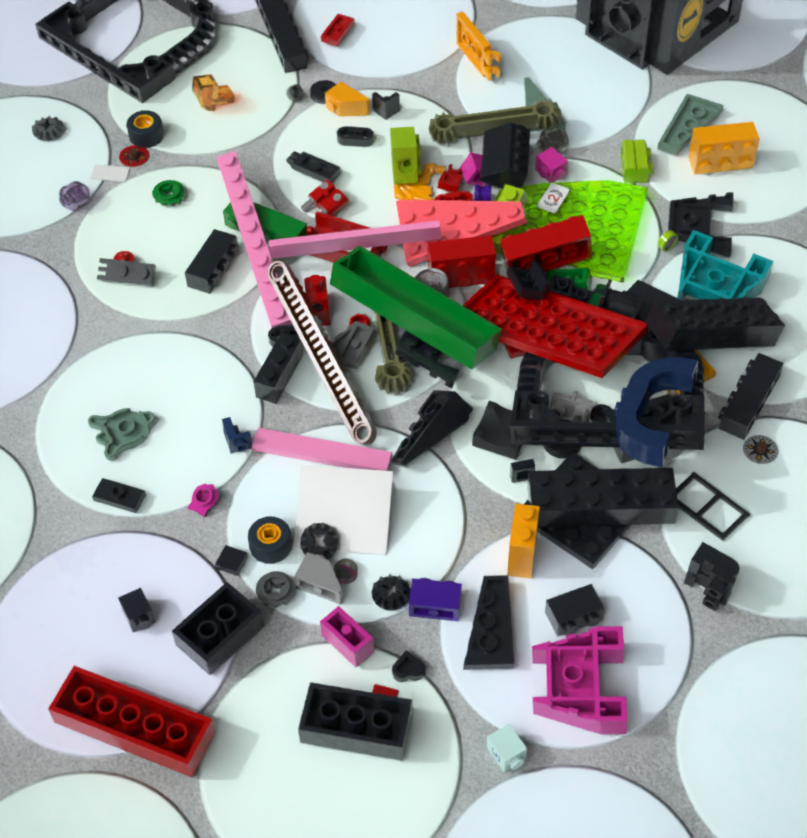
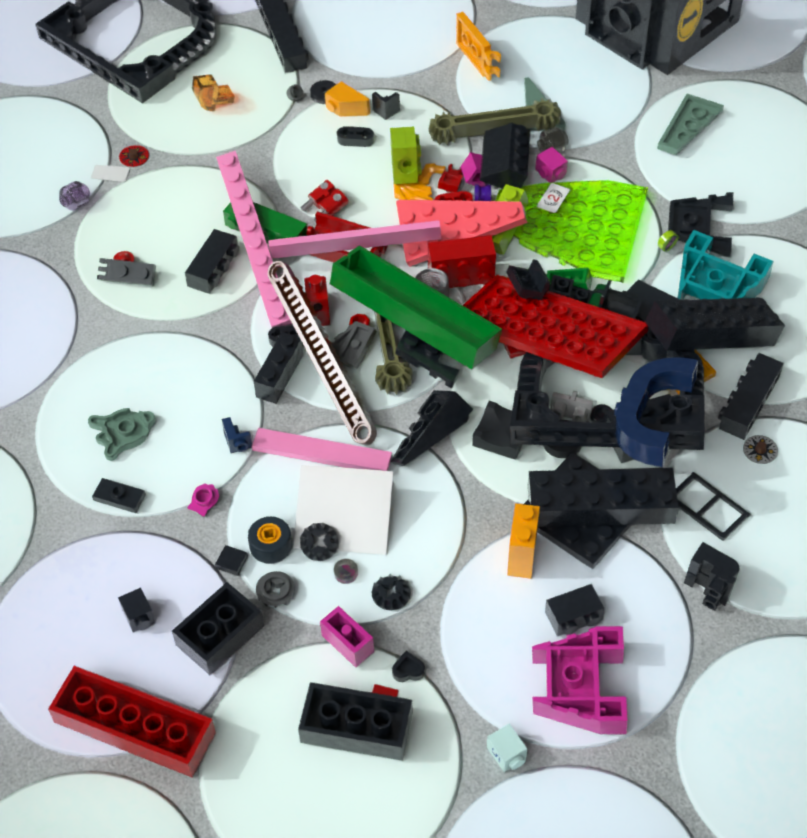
(53, 131): dark grey gear -> none
(145, 128): black wheel -> none
(166, 187): green gear -> none
(313, 166): black hinge -> none
(318, 578): light grey slope -> none
(337, 29): red plate -> none
(435, 599): dark purple brick -> none
(491, 634): black wing -> none
(520, 469): black tile -> none
(551, 245): red brick -> none
(635, 161): lime brick -> none
(723, 147): light orange brick -> none

